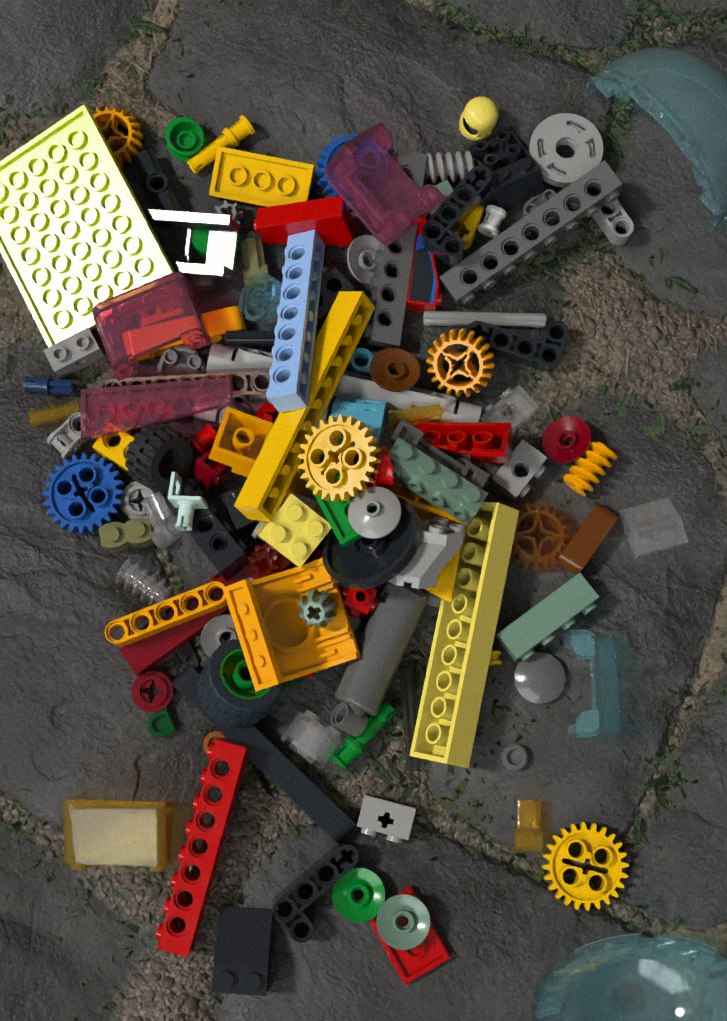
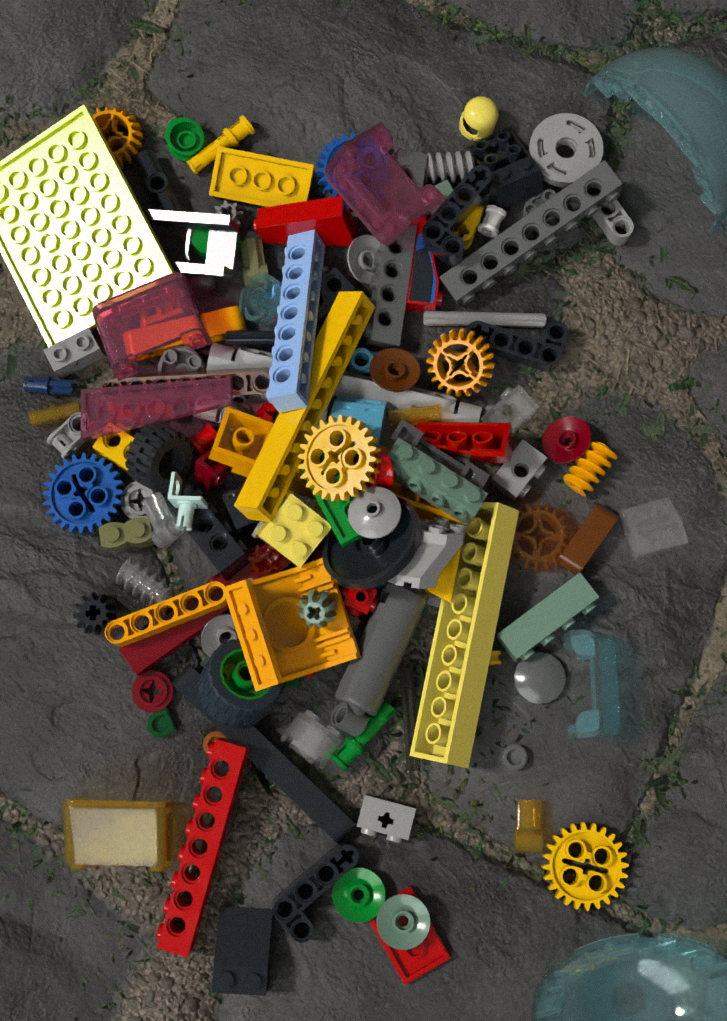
(89, 607): none -> black gear

